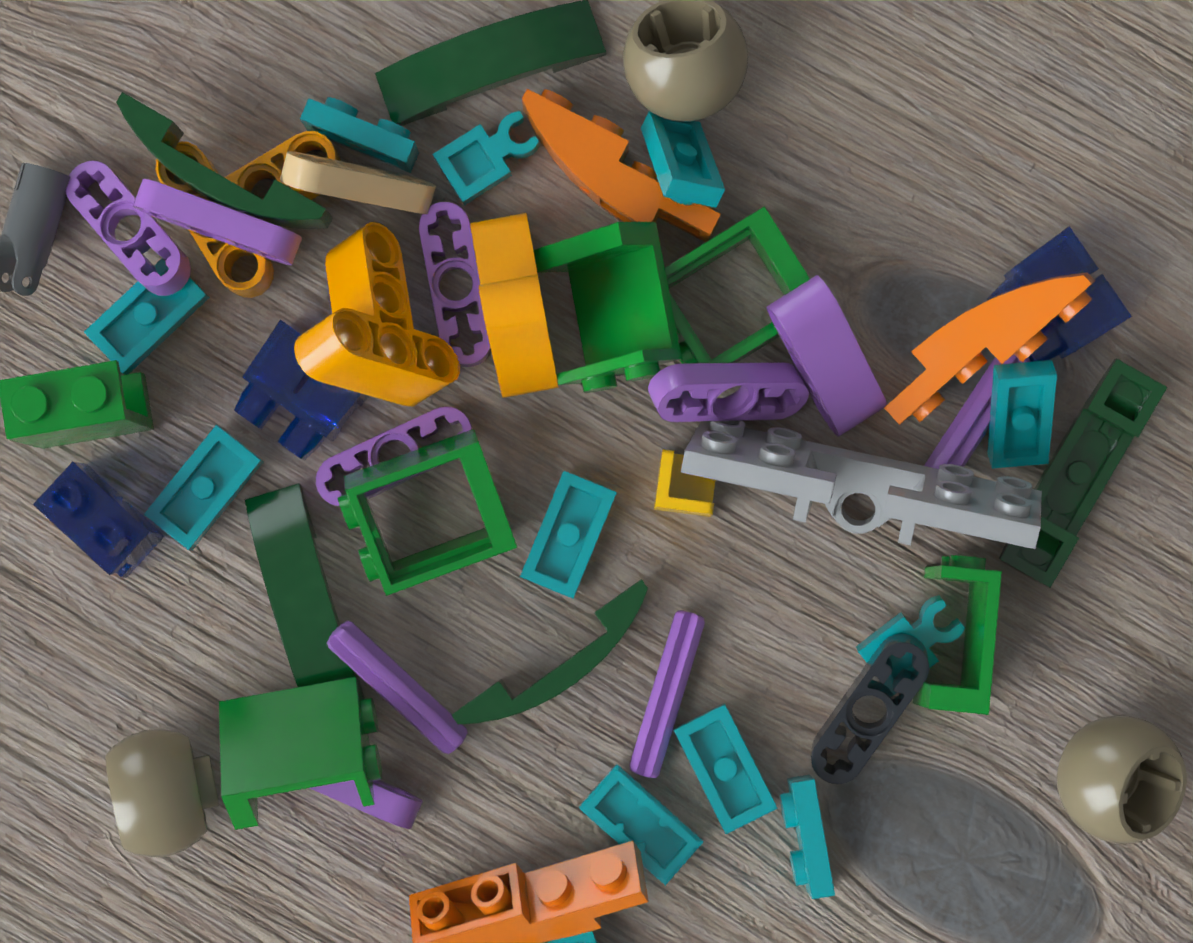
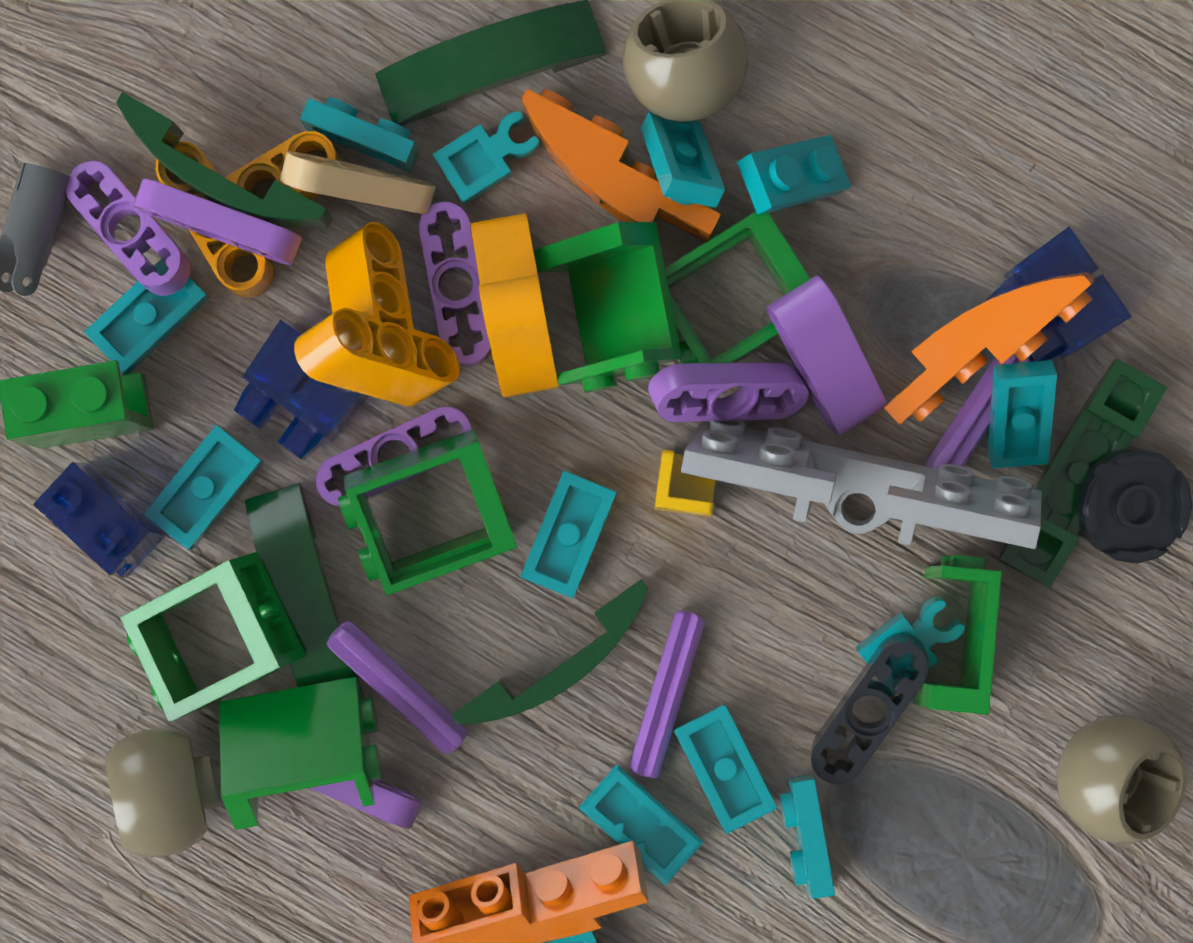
(258, 619): none -> window
(793, 174): none -> teal plate
(1133, 505): none -> black tile

